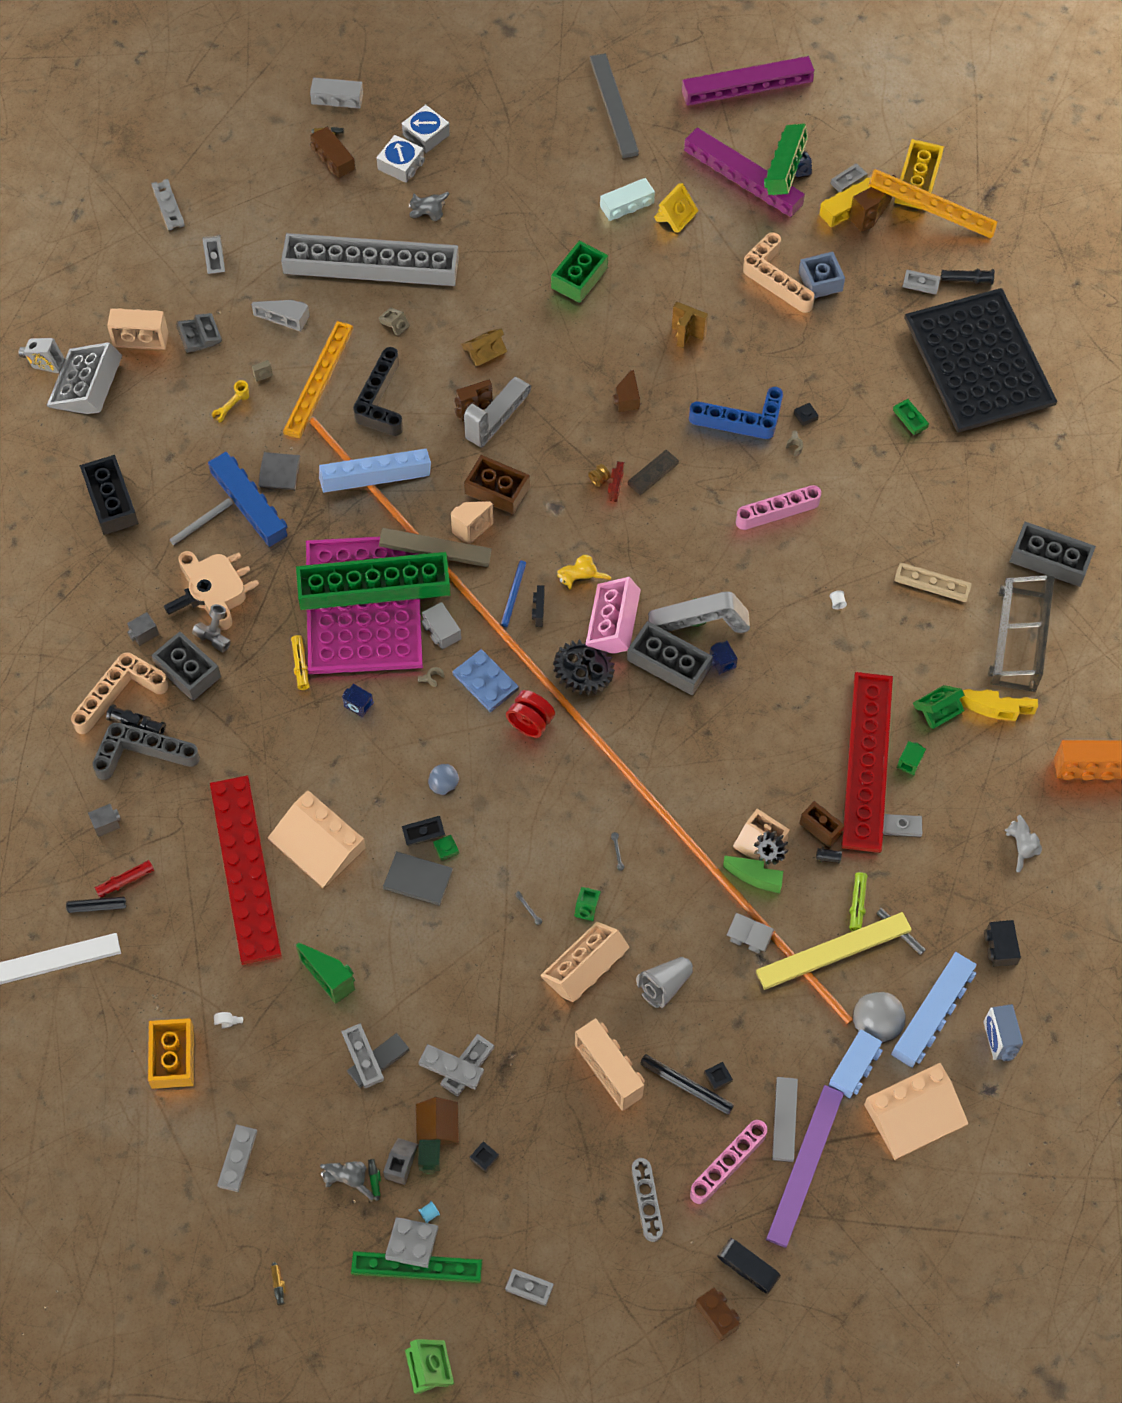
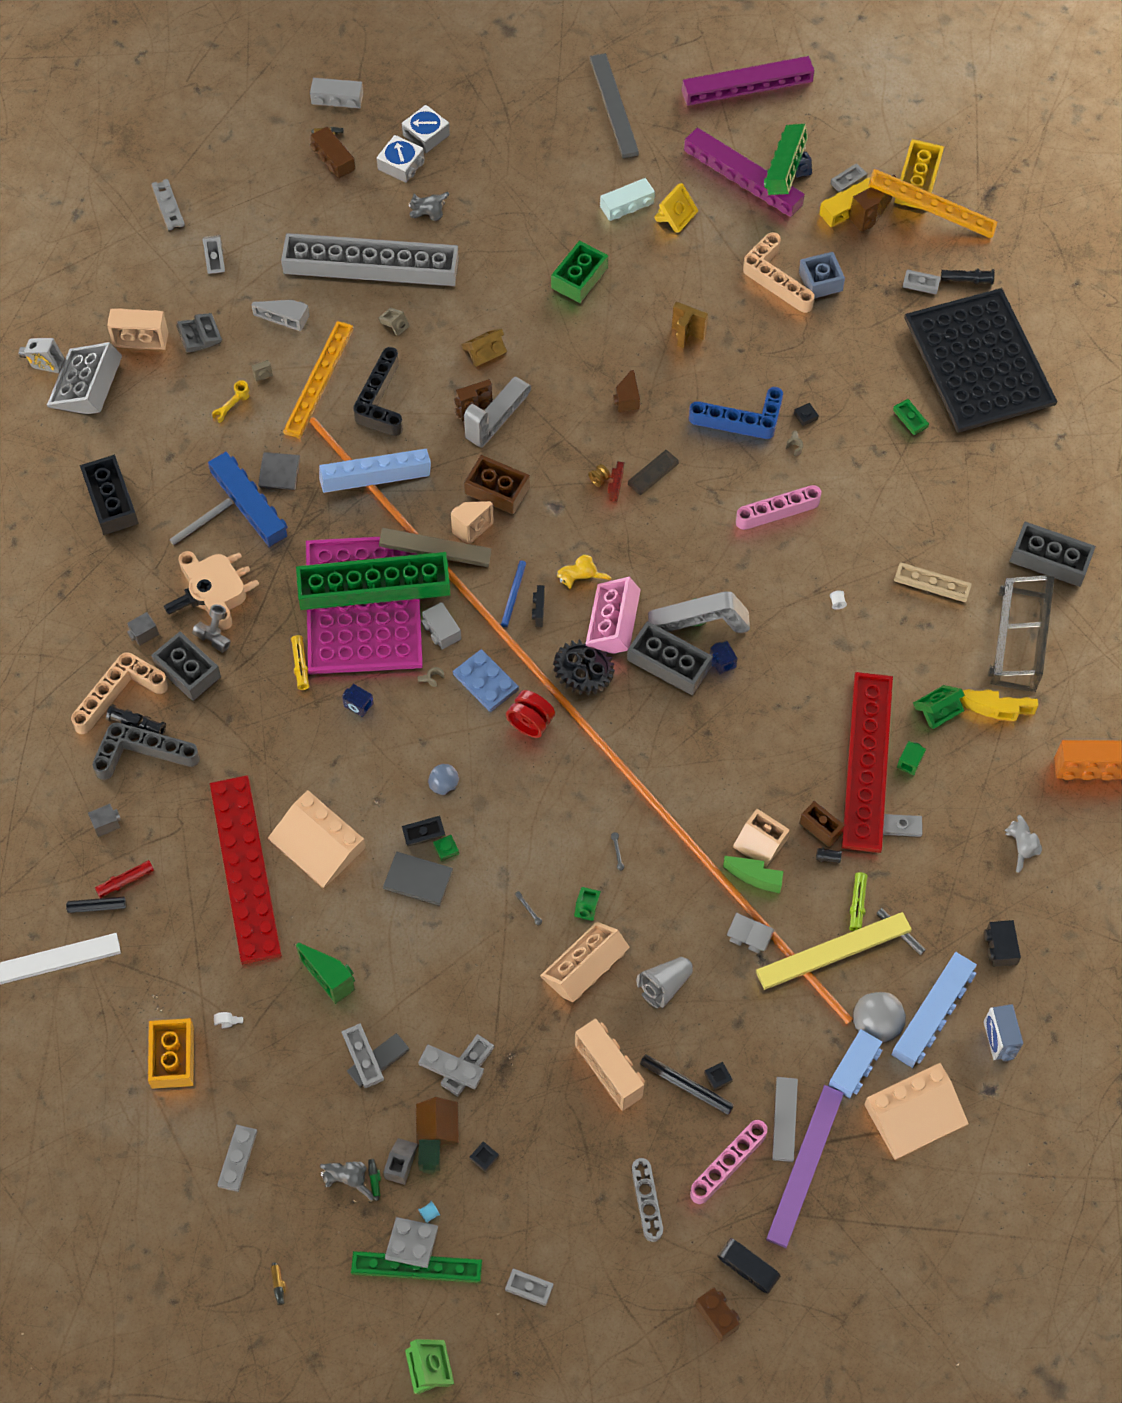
(766, 852): black gear -> none

